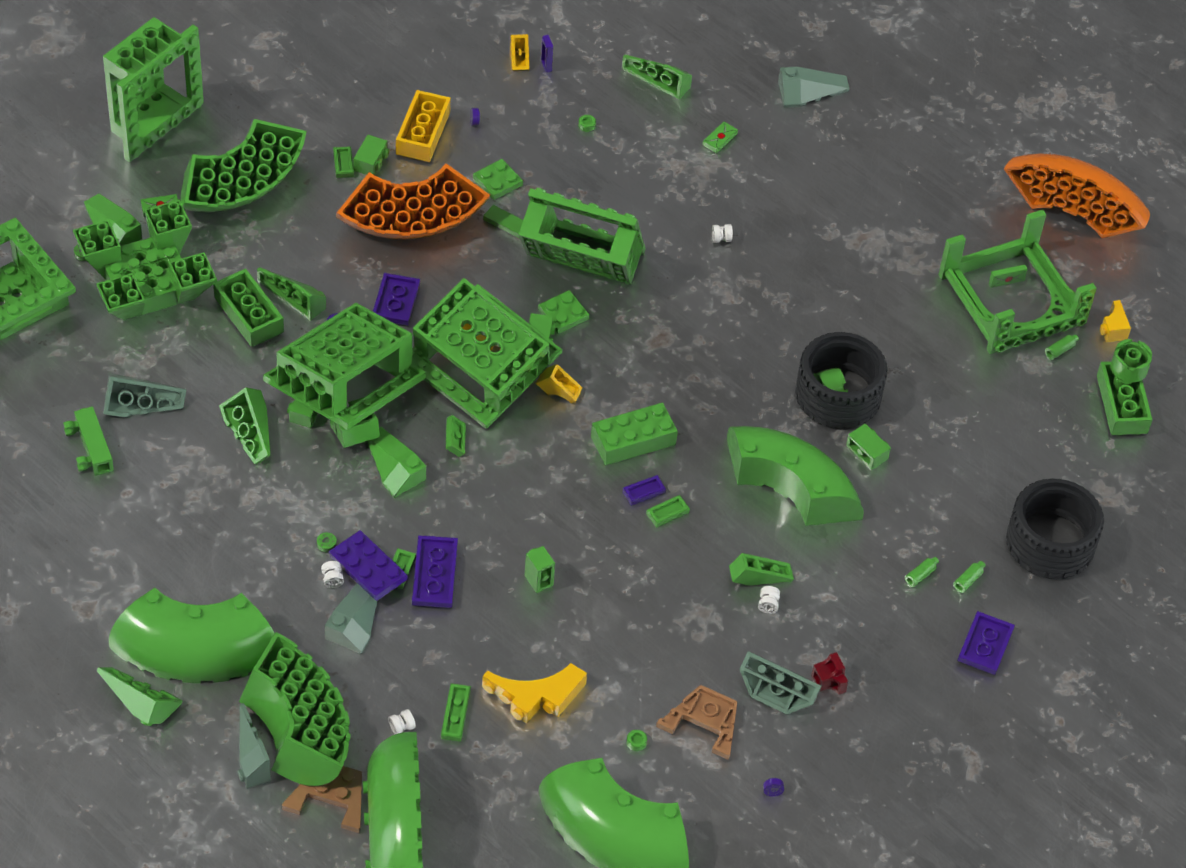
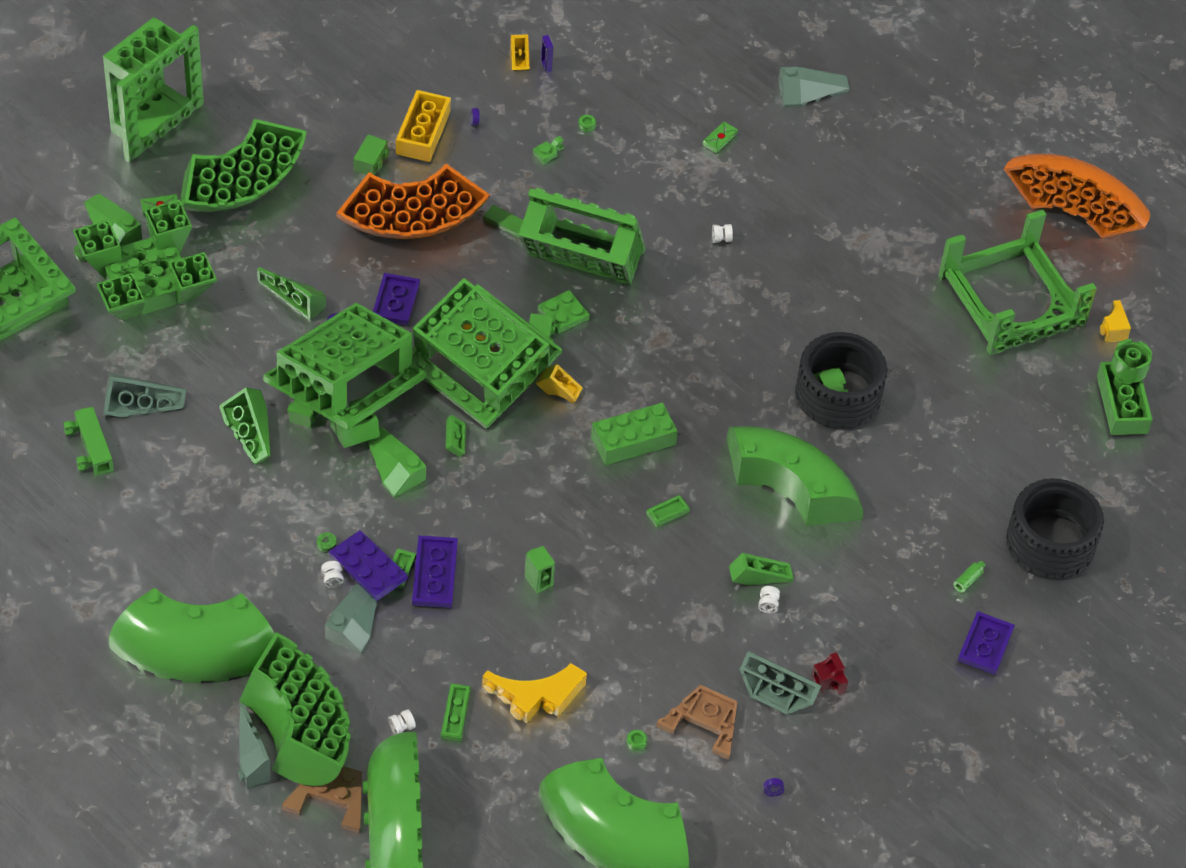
(141, 701): bright green wedge -> none
(248, 307): bright green brick -> none
(343, 162): bright green tile -> none
(498, 179): bright green plate -> none
(546, 151): none -> bright green plate
(644, 490): dark purple tile -> none
(663, 76): bright green wedge -> none
(868, 446): bright green brick -> none
(921, 571): bright green cylinder -> none
(1007, 276): bright green tile -> none
(1061, 346): bright green cylinder -> none

